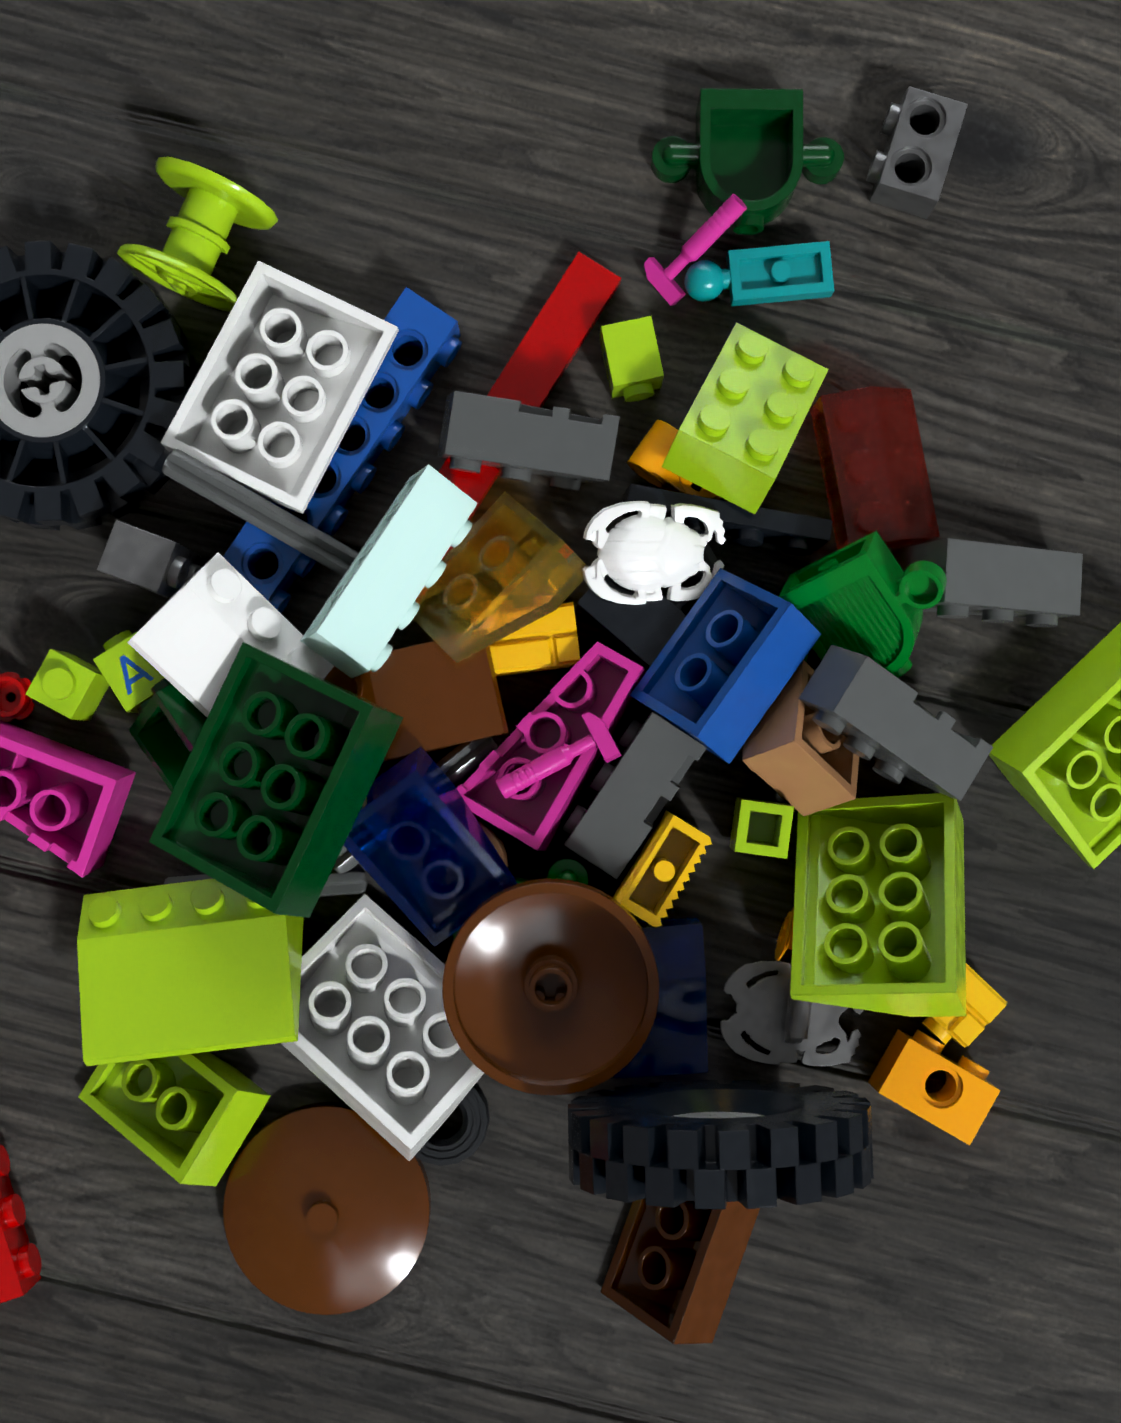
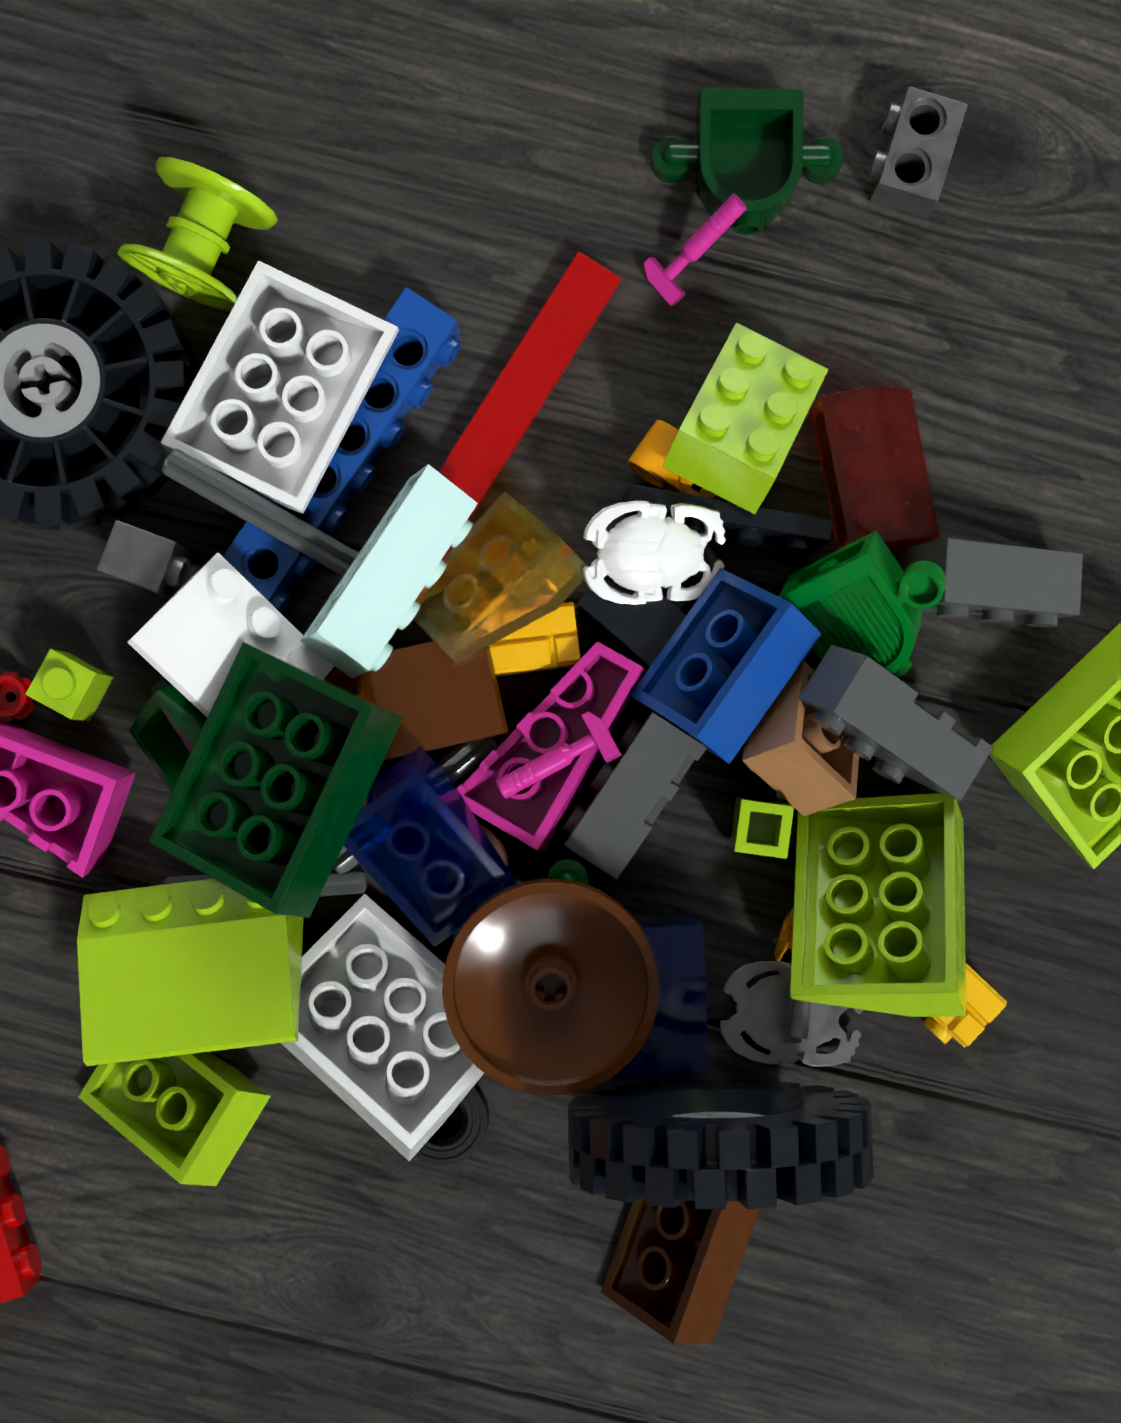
(127, 672): lime brick -> none
(325, 1211): reddish brown dish -> none
(527, 440): dark grey wedge -> none
(631, 358): lime brick -> none
(661, 869): yellow brick -> none
(765, 275): teal plate -> none
(956, 1107): light orange brick -> none

